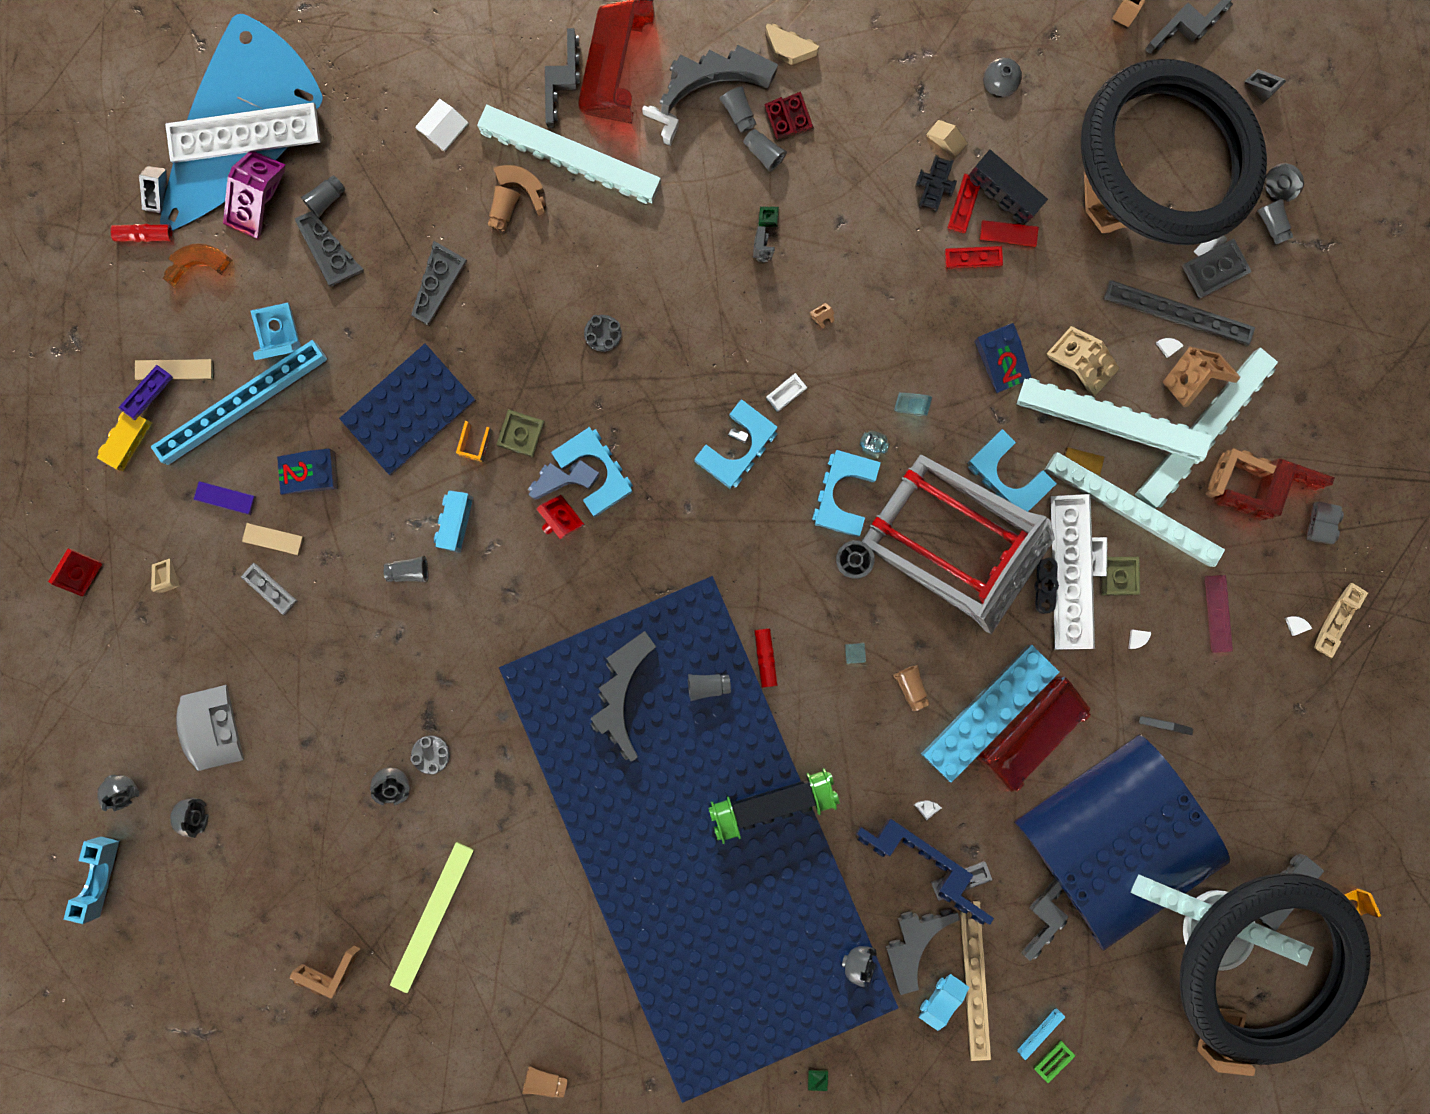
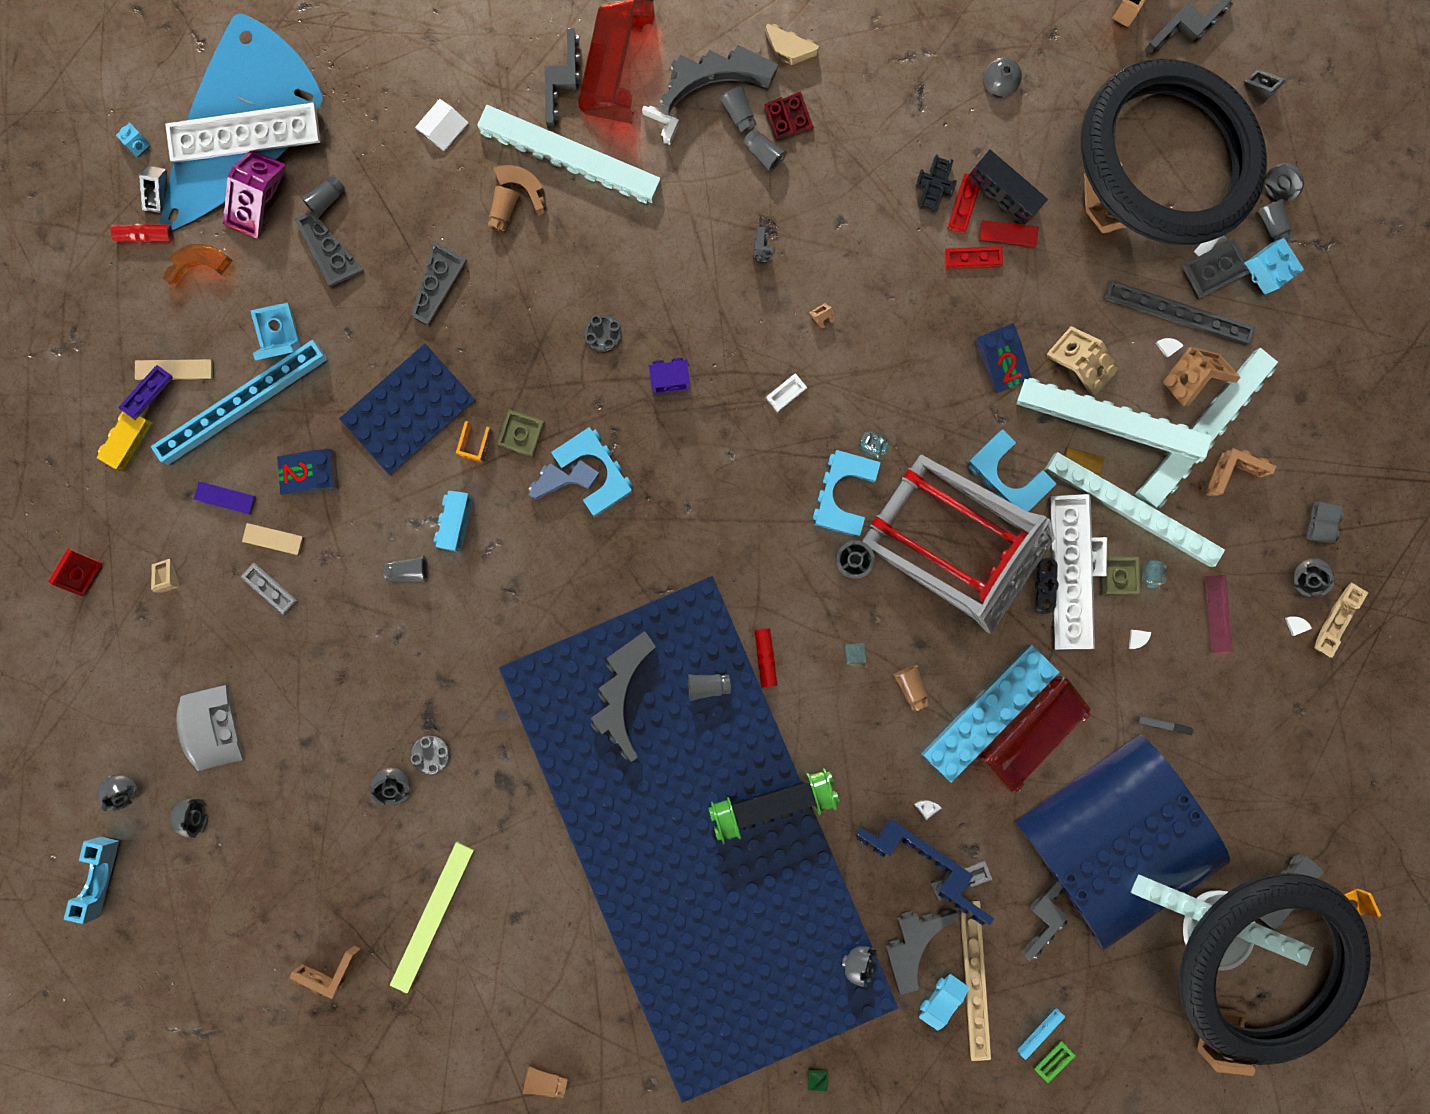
(133, 139): none -> medium azure bracket
(559, 517): red tile -> none
(669, 376): none -> dark purple brick
(741, 436): white tile -> none
(760, 431): medium azure arch -> none
(769, 216): dark green tile -> none
(913, 404): clear light blue tile -> none
(947, 137): tan slope -> none
(1154, 573): none -> clear light blue head
(1274, 266): none -> medium azure brick
(1274, 490): clear red bracket -> none
(1313, 577): none -> dark grey cylinder

